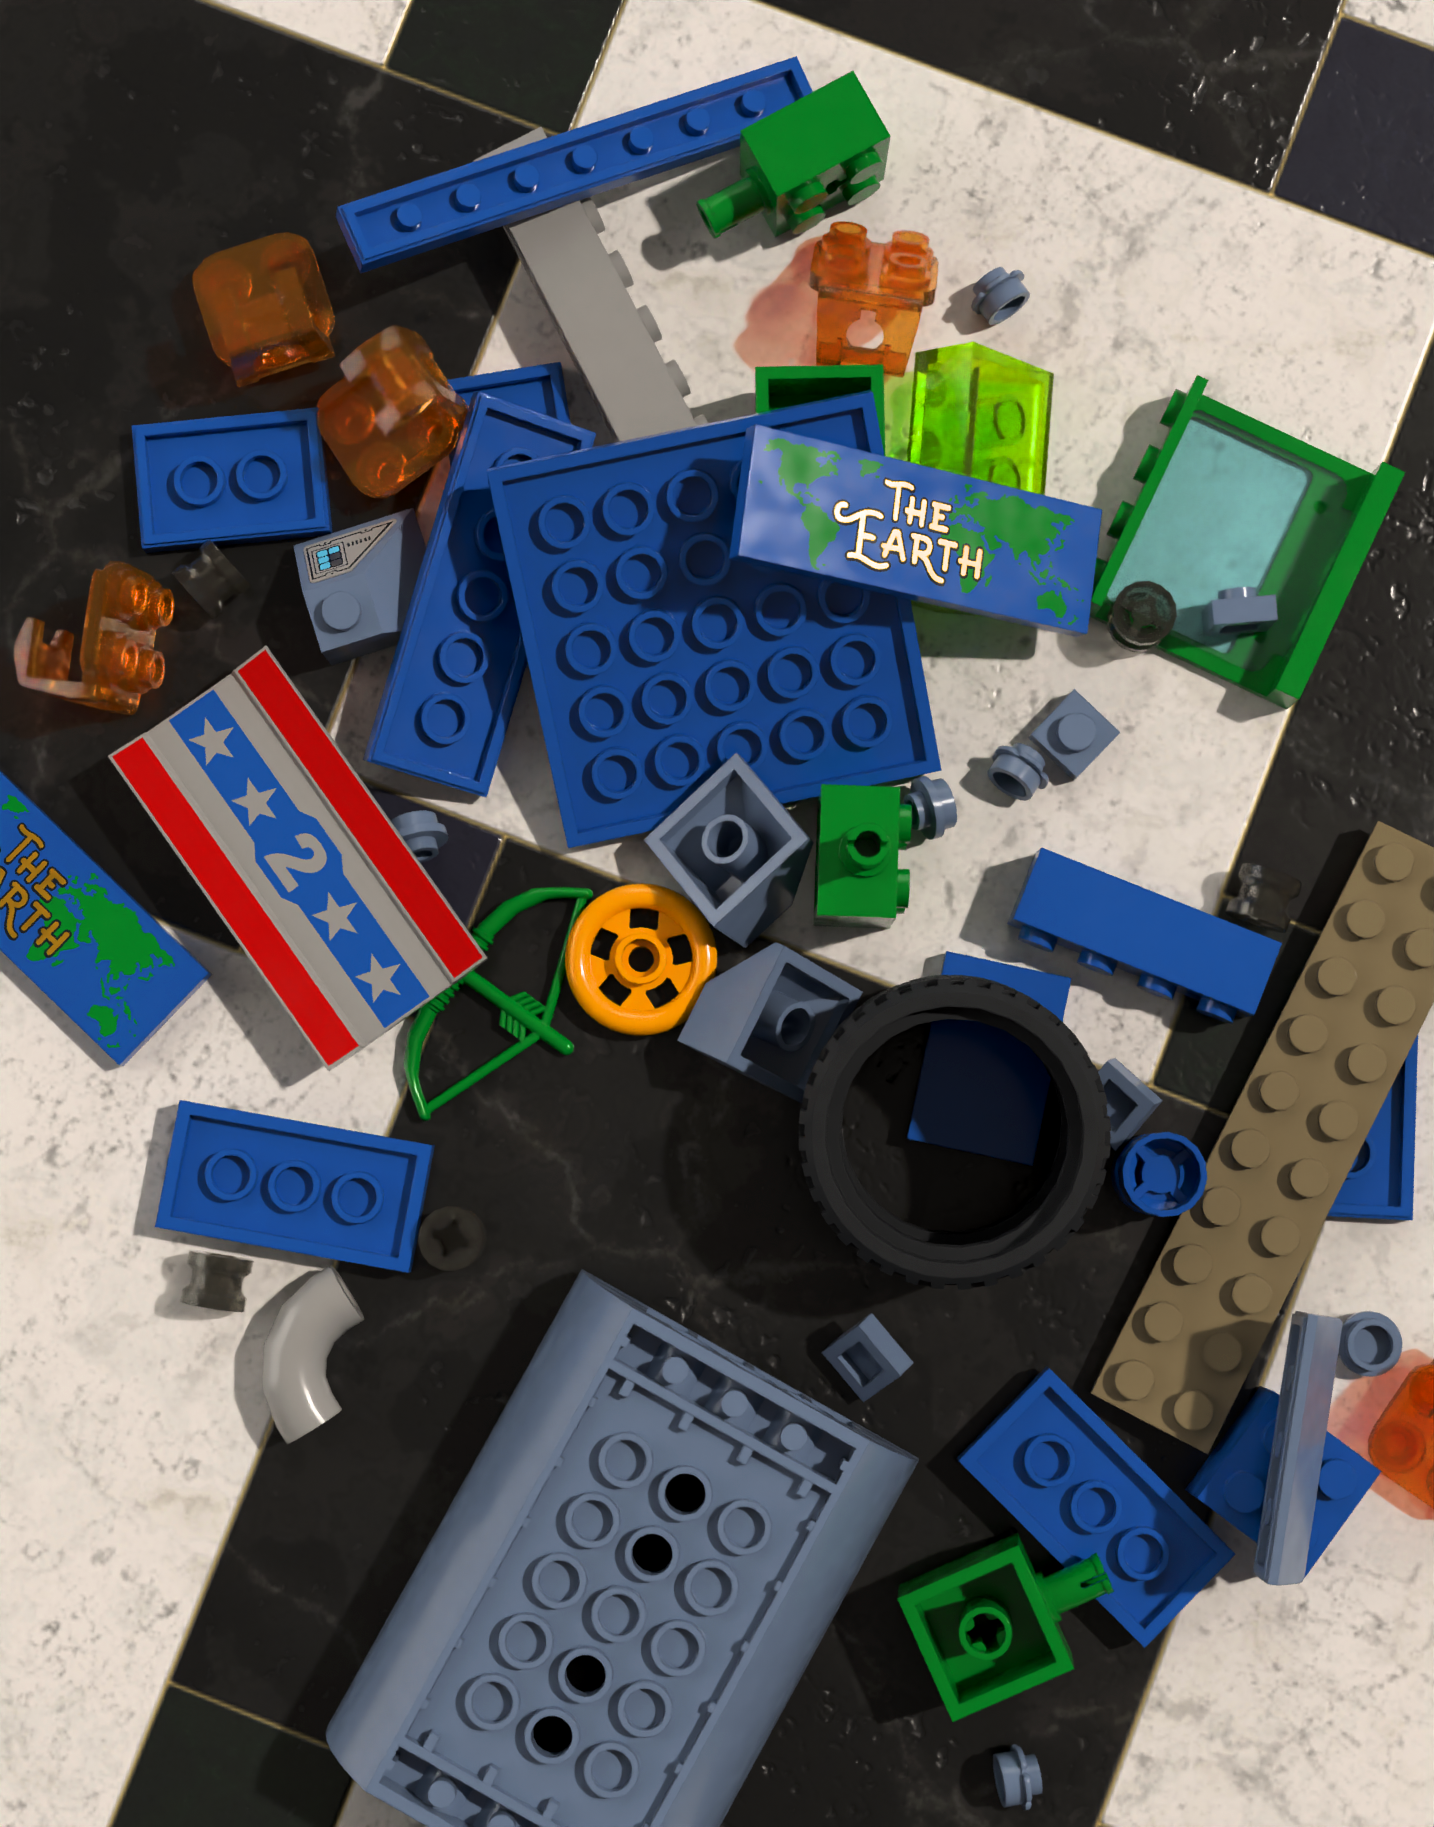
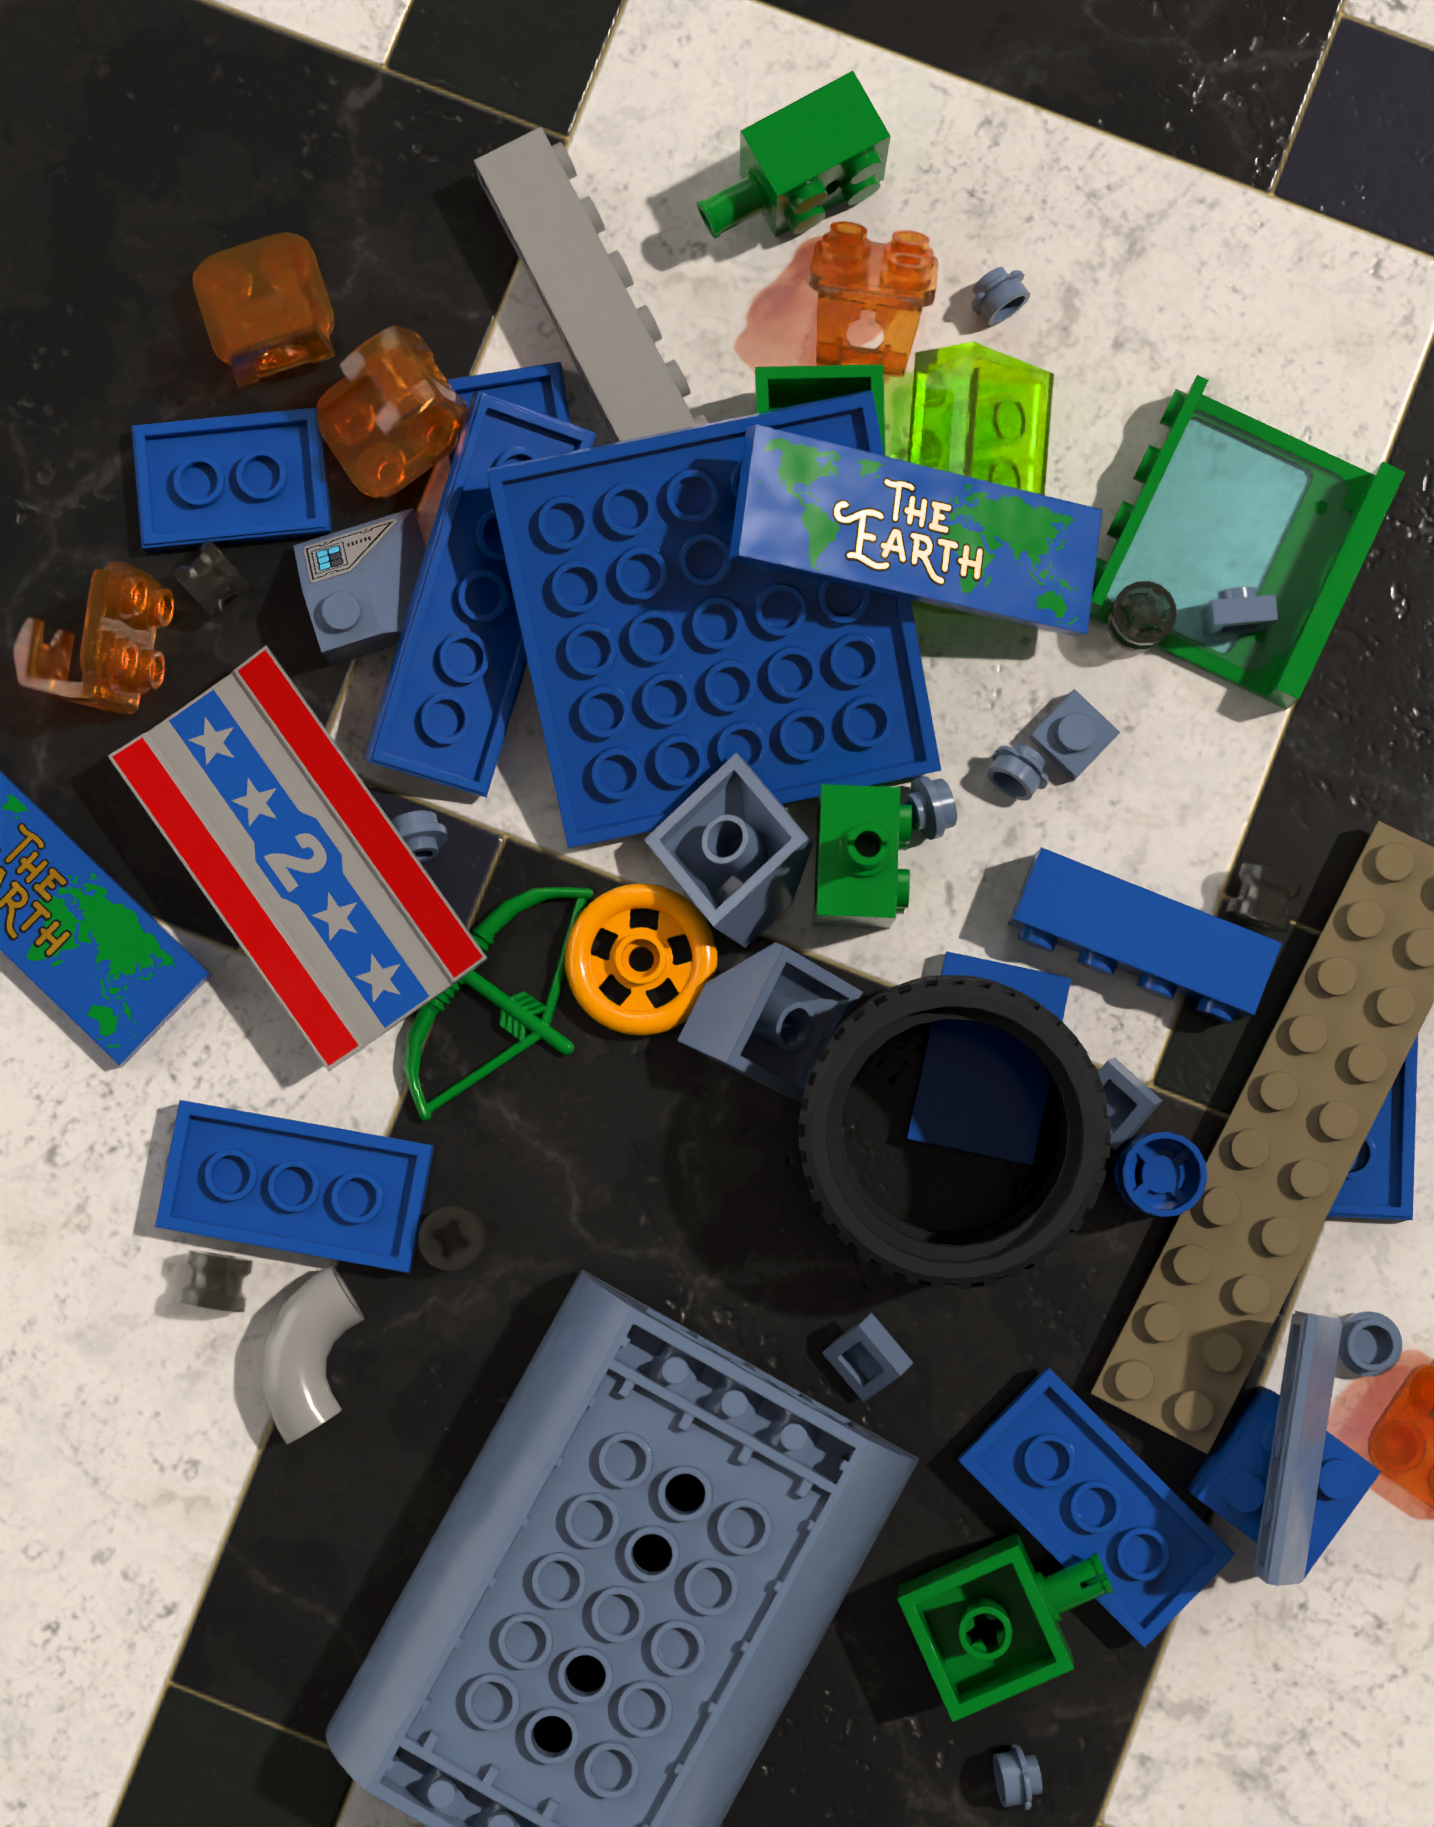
(564, 167): blue tile -> none

